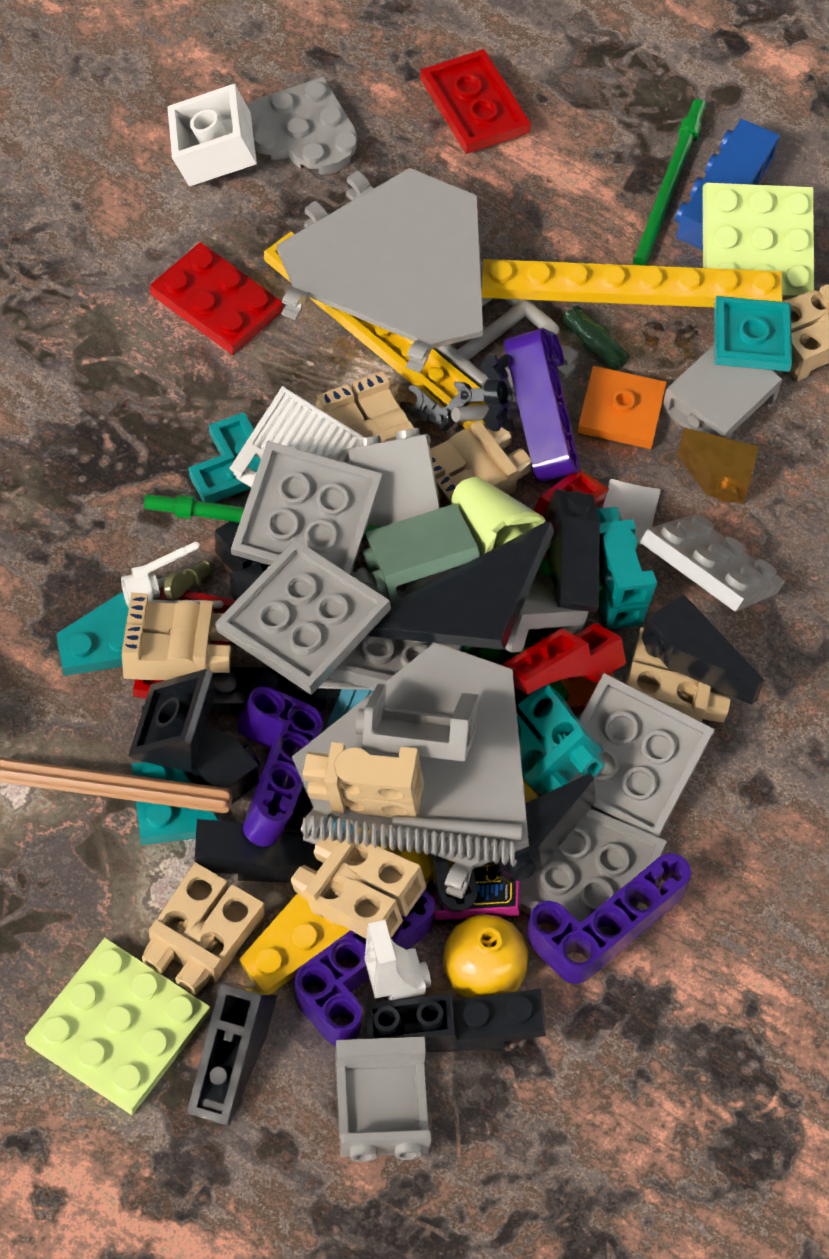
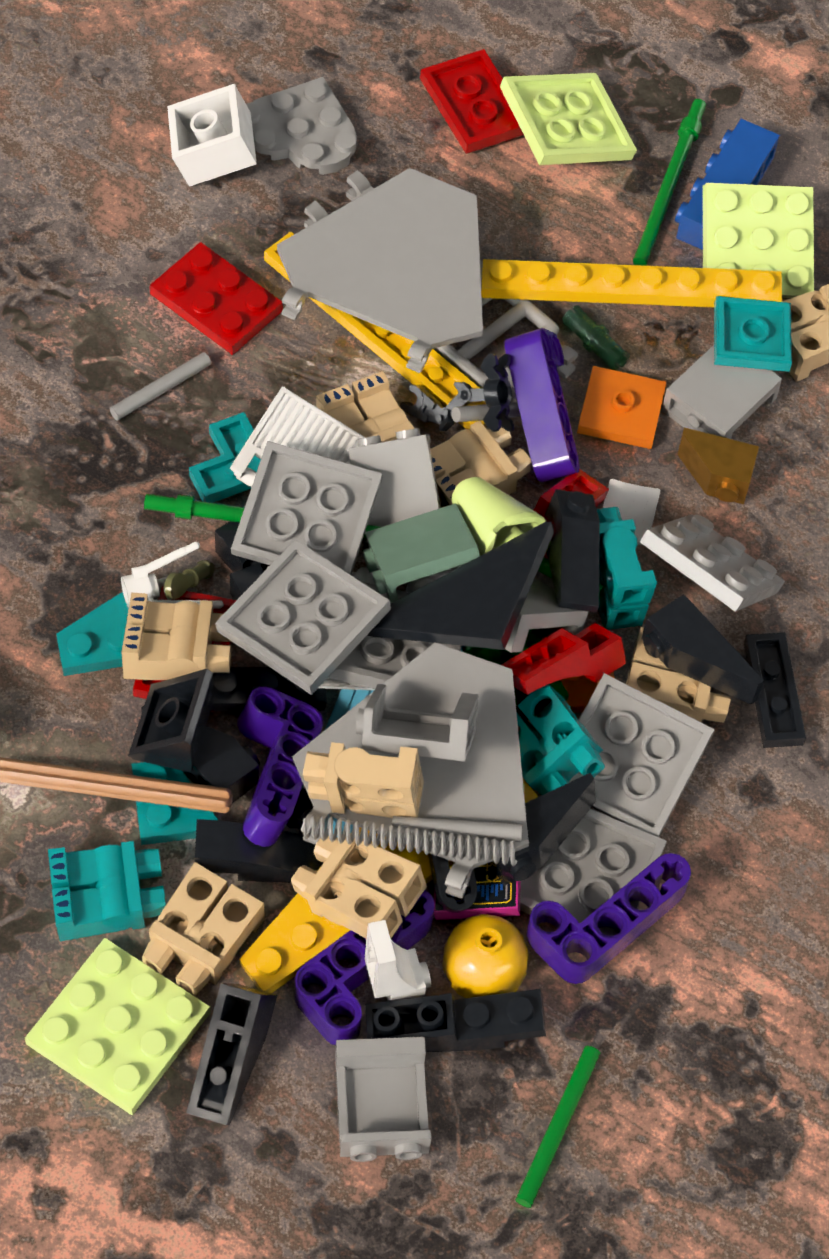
(101, 889): none -> teal hips
(160, 386): none -> light grey bar
(557, 1127): none -> green bar
(567, 118): none -> yellowish green plate
(778, 700): none -> black plate

